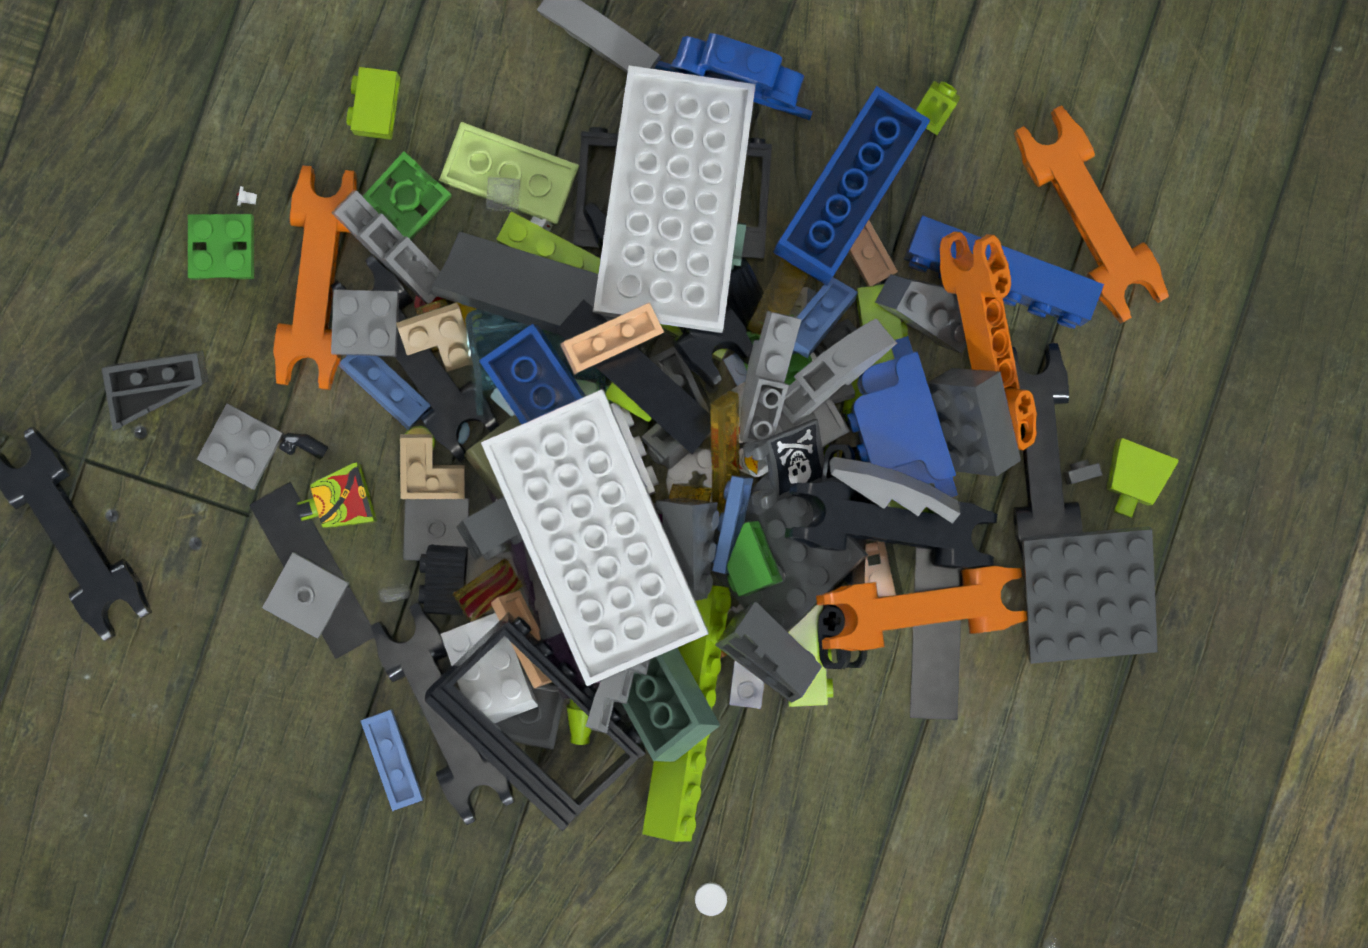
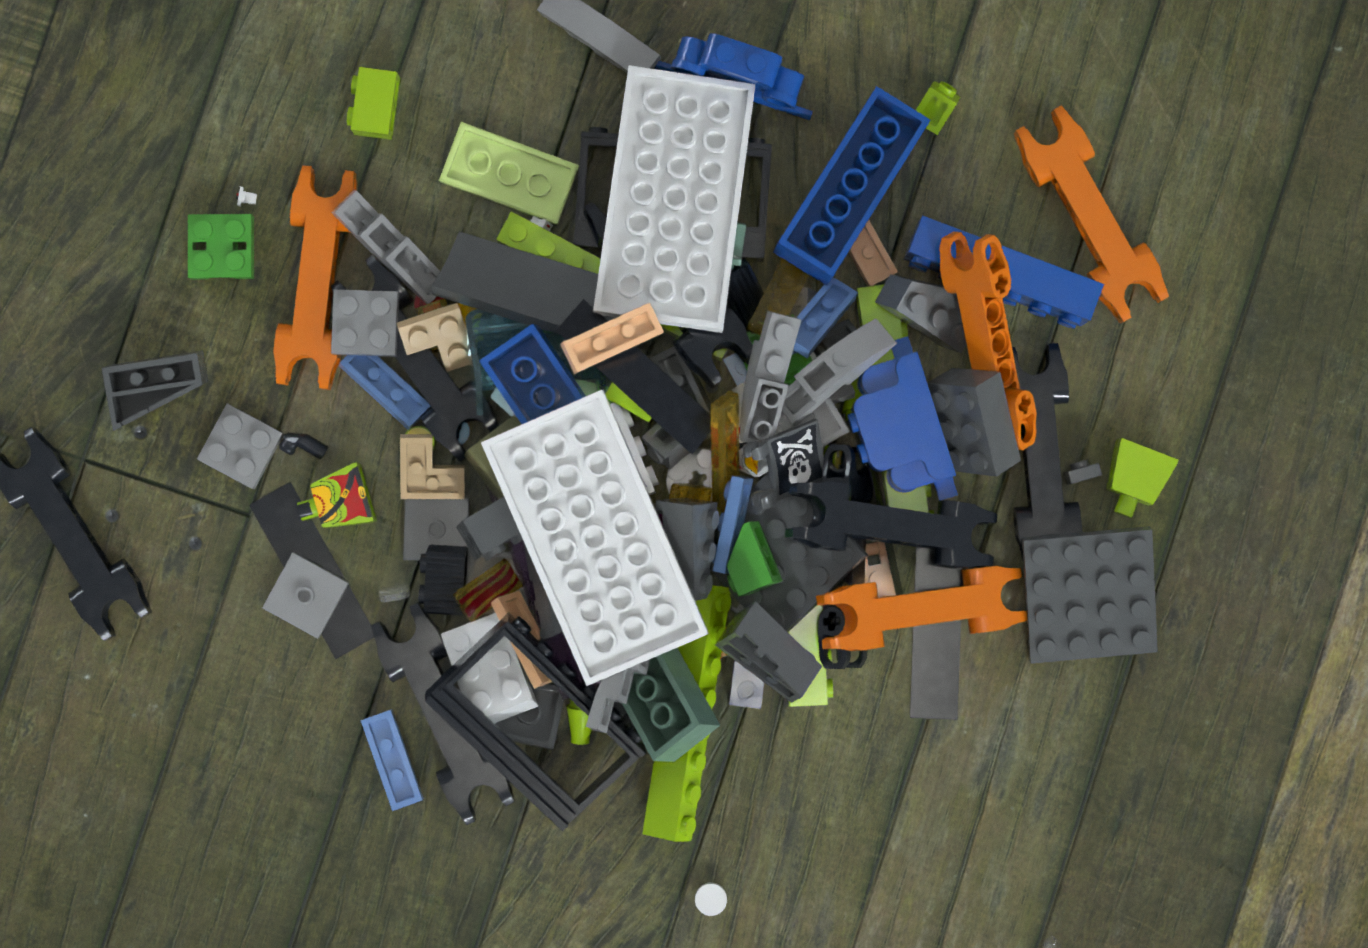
(412, 188): bright green brick -> none
(503, 194): clear plate -> none
(885, 484): light grey slope -> none

